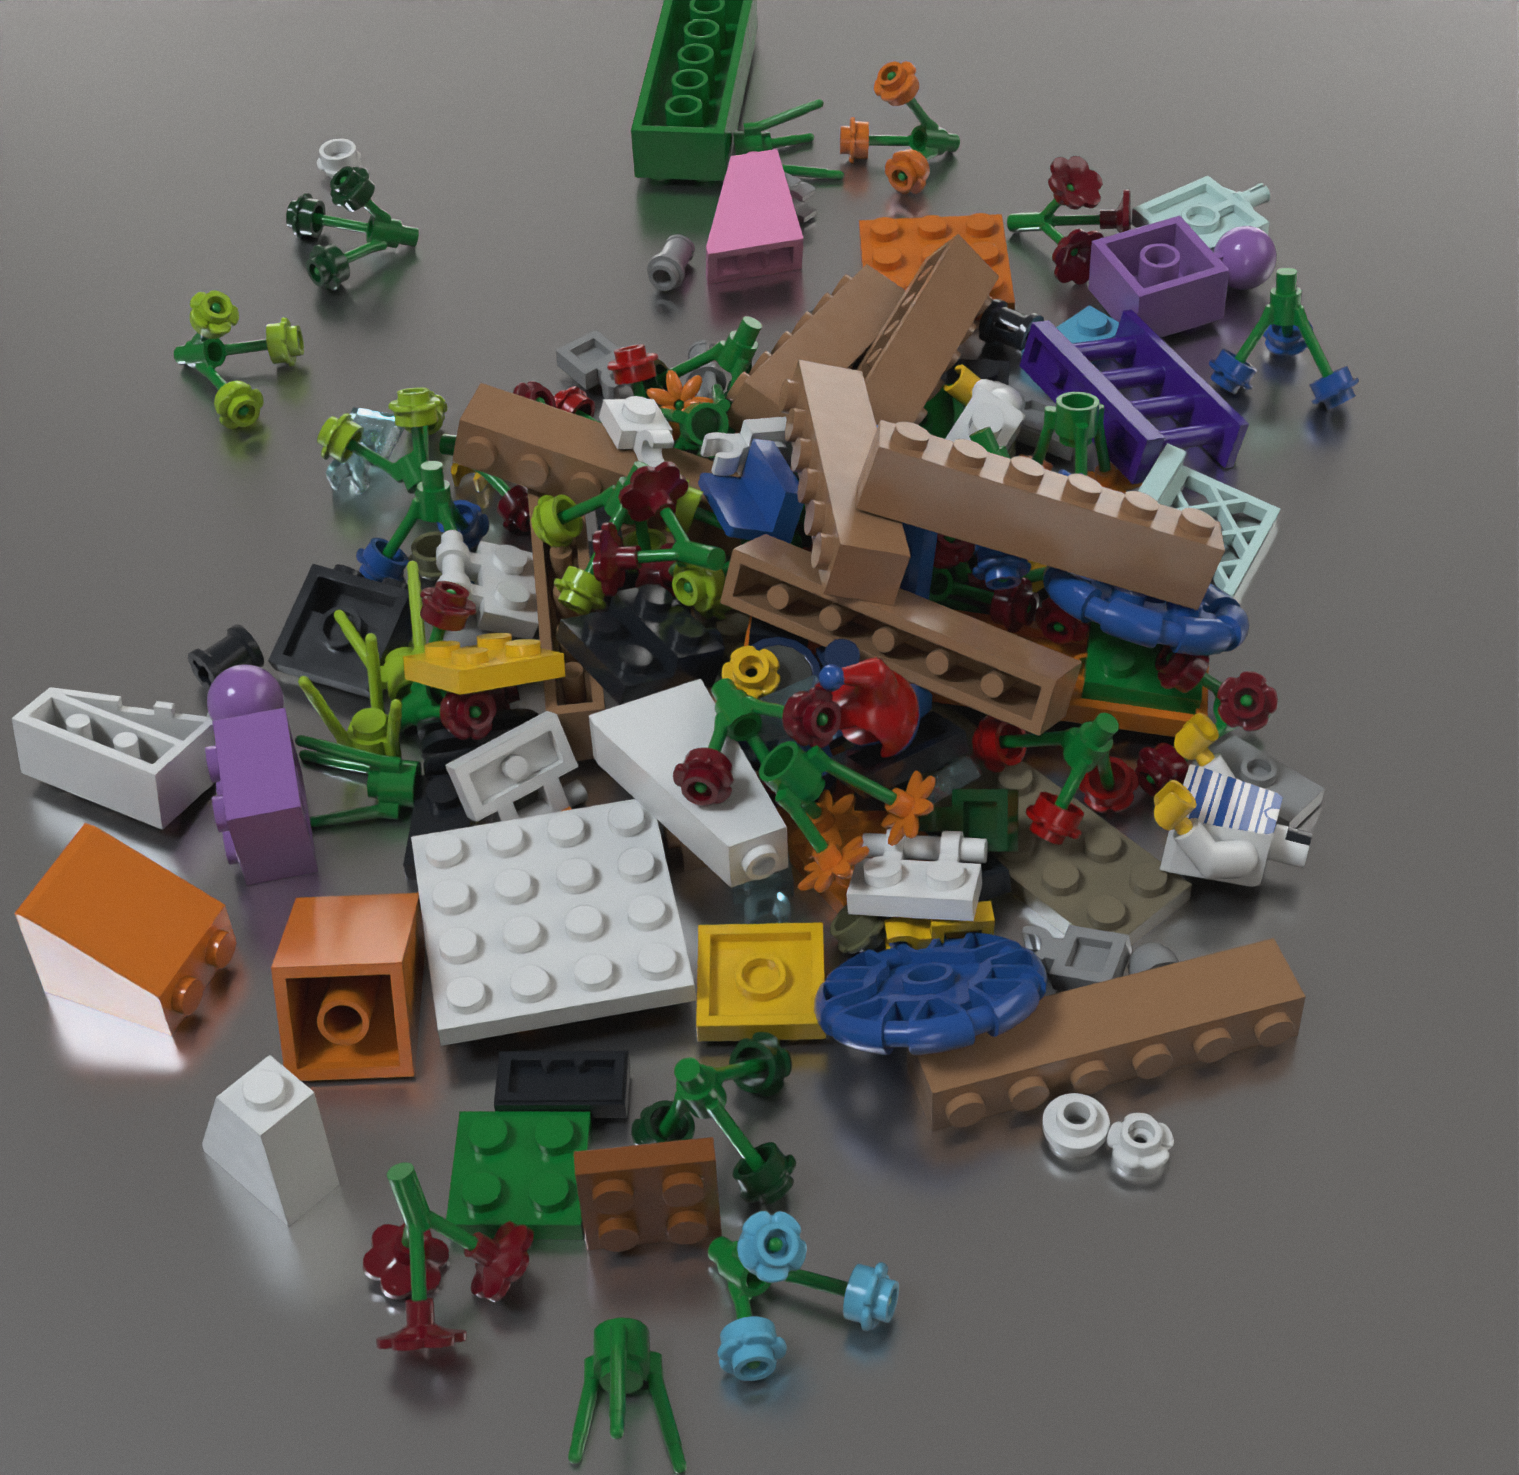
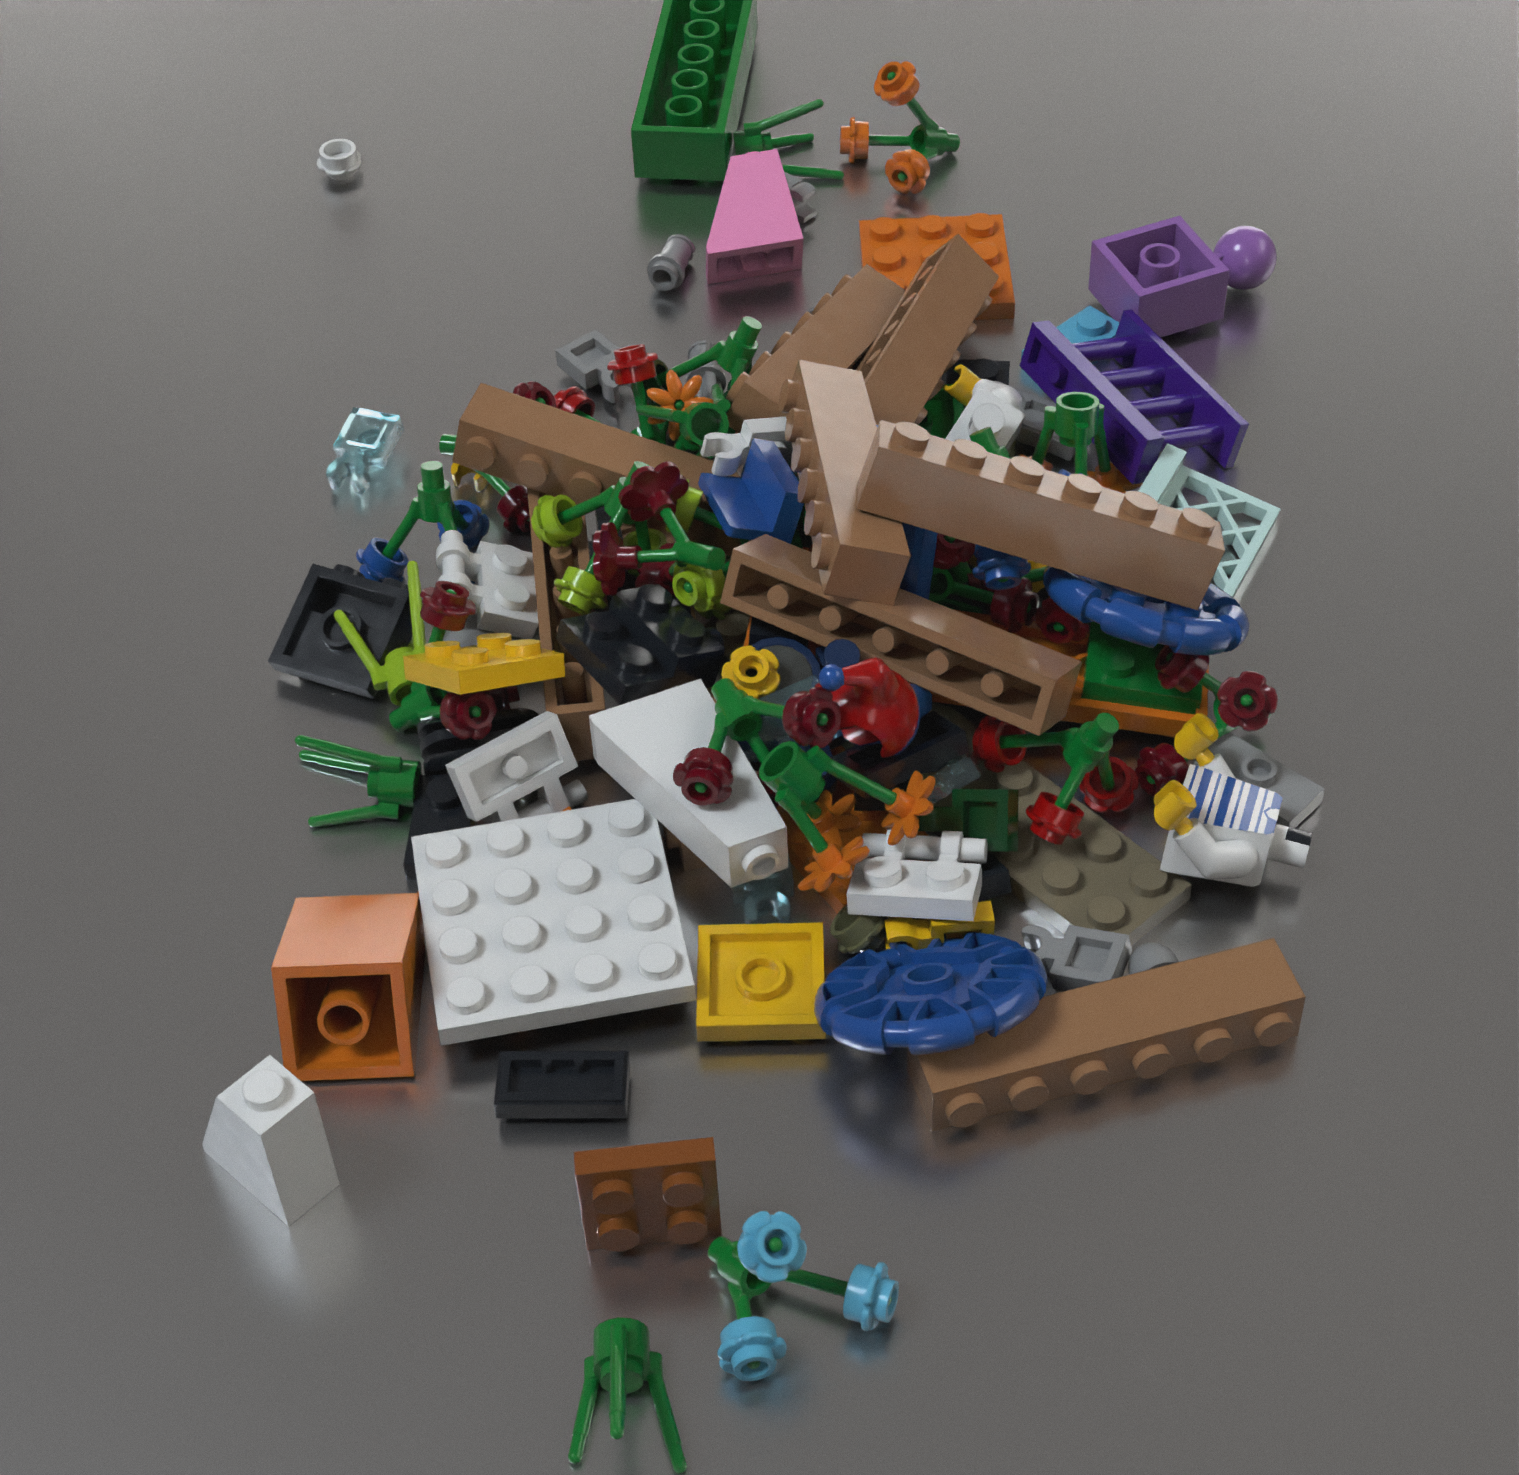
(116, 754): white wedge -> none
(124, 933): orange slope -> none
(211, 319): lime plant -> none
(233, 650): black bush -> none
(257, 778): medium lavender brick -> none
(352, 190): dark green plant -> none
(370, 727): lime plant -> none
(411, 1260): dark red plant -> none
(415, 409): lime plant -> none
(424, 553): olive plate -> none
(518, 1172): green plate -> none
(638, 426): white plate -> none
(754, 1067): plant -> none
(995, 324): black bush -> none
(1070, 1138): white plate -> none
(1074, 187): dark red plant -> none
(1136, 1157): white plate -> none
(1206, 208): light aqua plate -> none
(1286, 332): plant -> none

